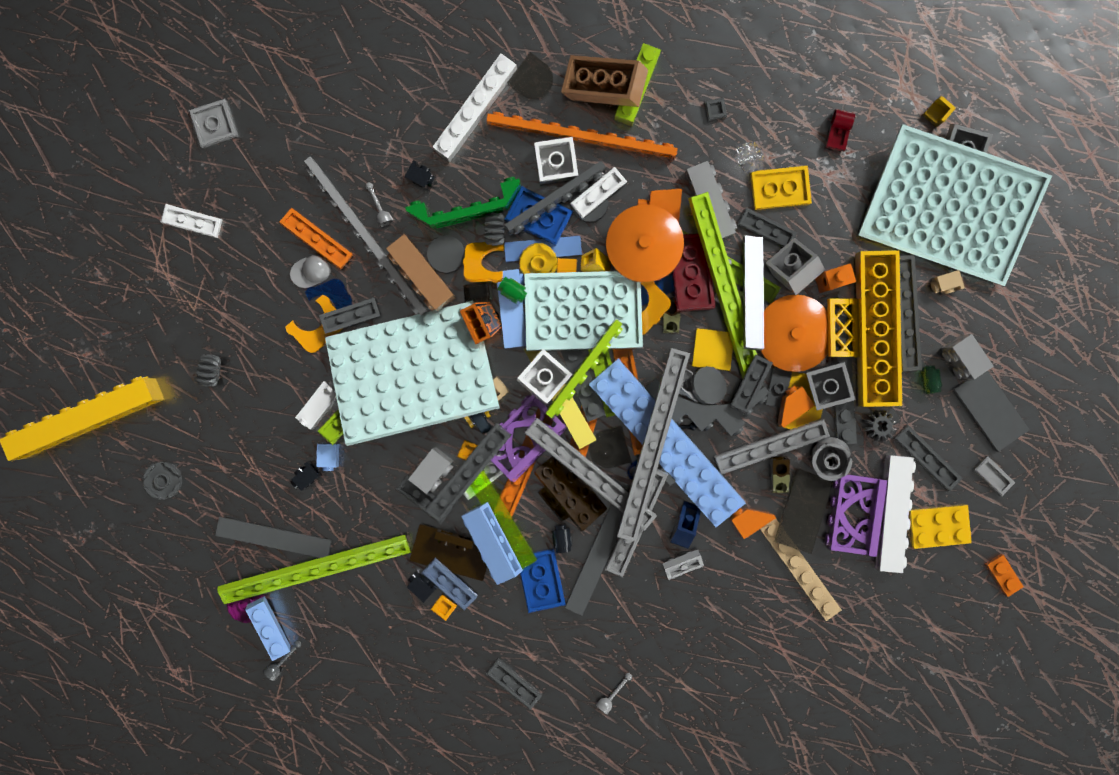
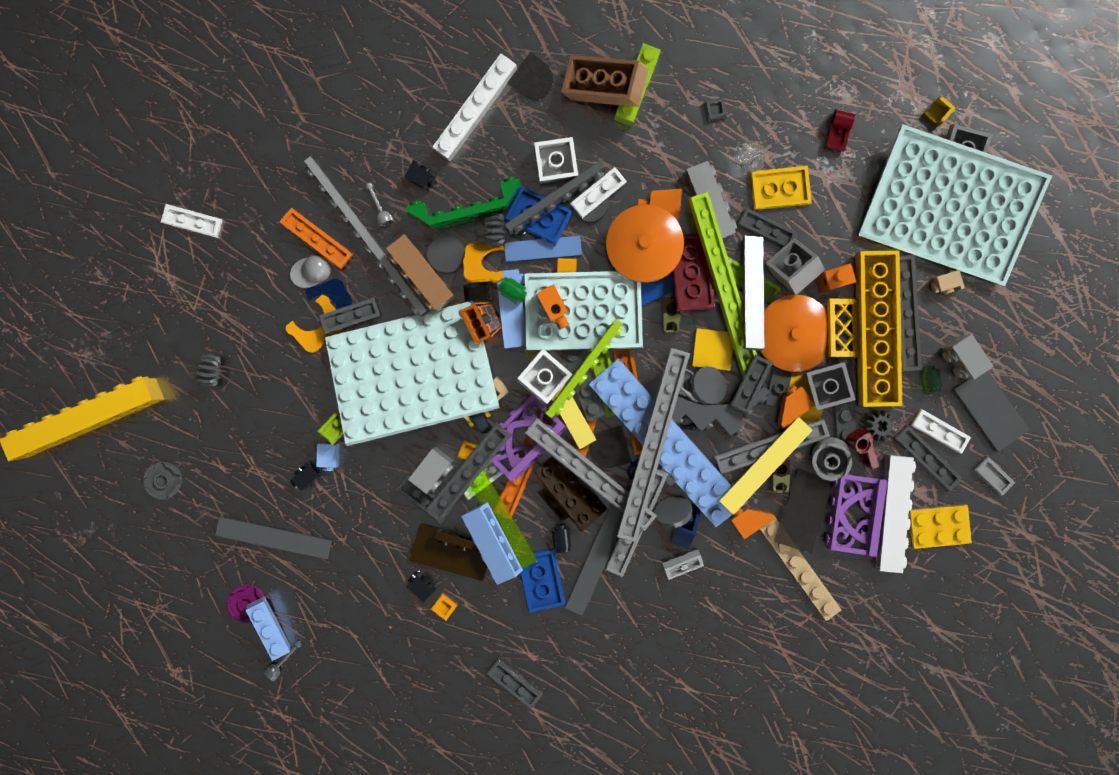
(213, 123): light grey tile -> none
(313, 569): lime plate -> none
(317, 405): white brick -> none
(449, 583): sand blue tile -> none
(538, 259): yellow tile -> none
(548, 298): none -> orange torso
(590, 136): orange plate -> none
(595, 261): yellow panel -> none
(605, 704): light grey hinge -> none
(656, 308): light orange piece -> none
(673, 512): none -> dark grey tile
(765, 465): none -> light yellow tile
(865, 447): none -> dark red plate
(940, 431): none -> white tile
(1004, 575): orange plate -> none

